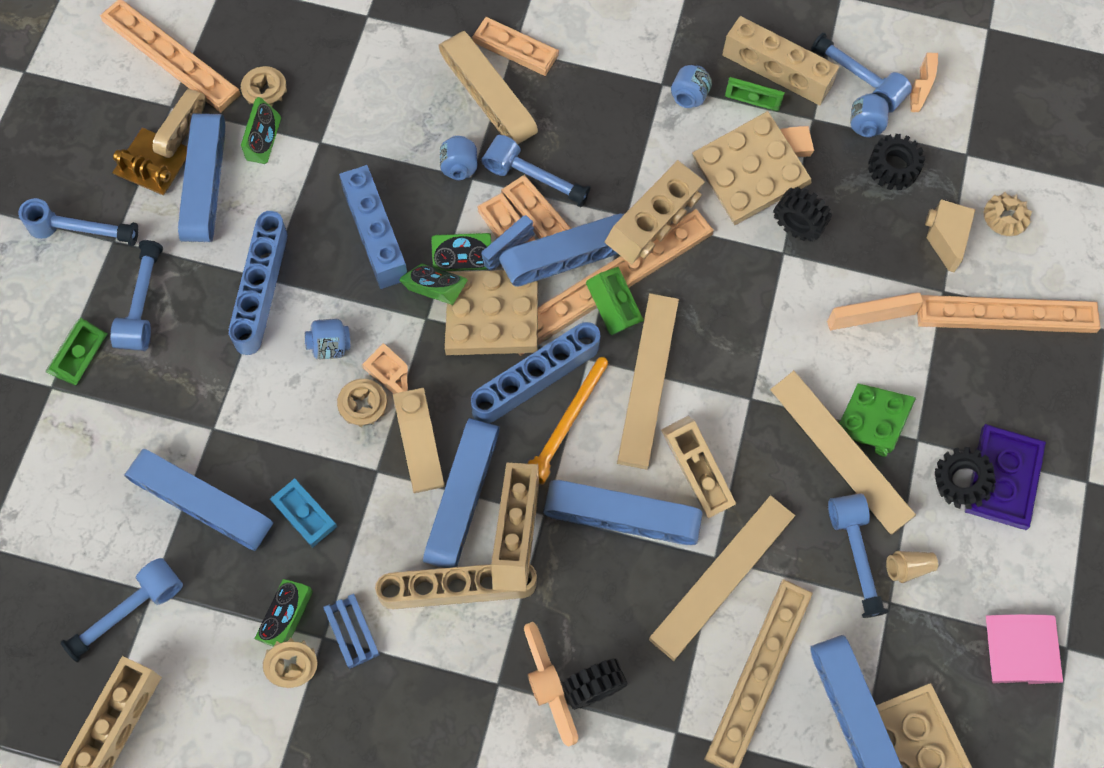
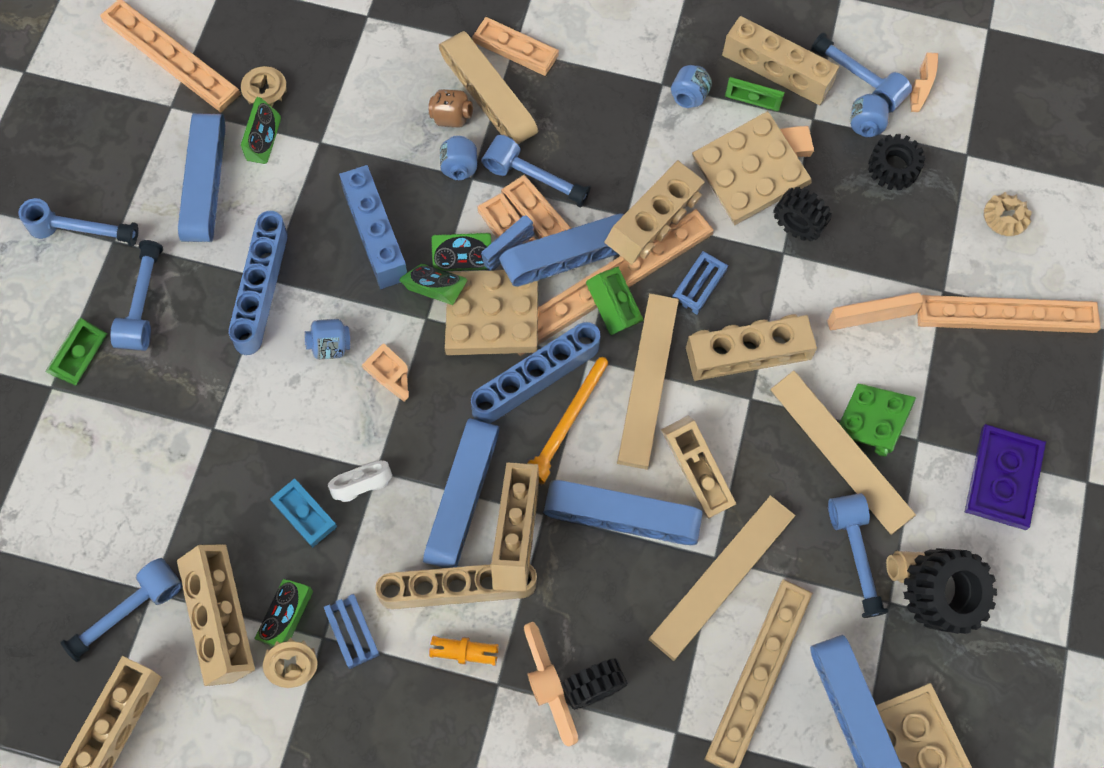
(147, 168): pearl gold hinge -> none
(178, 123): tan beam -> none
(199, 499): medium blue beam -> none
(215, 615): none -> tan brick
(359, 390): tan gear -> none
(359, 480): none -> white plate
(418, 440): tan slope -> none
(450, 108): none -> medium nougat head
(463, 650): none -> light orange pin
(688, 301): none -> medium blue tile
(768, 353): none -> tan brick
(949, 231): tan slope -> none
(965, 460): black tyre -> none
(972, 590): none -> black tyre
(1024, 649): bright pink slope -> none

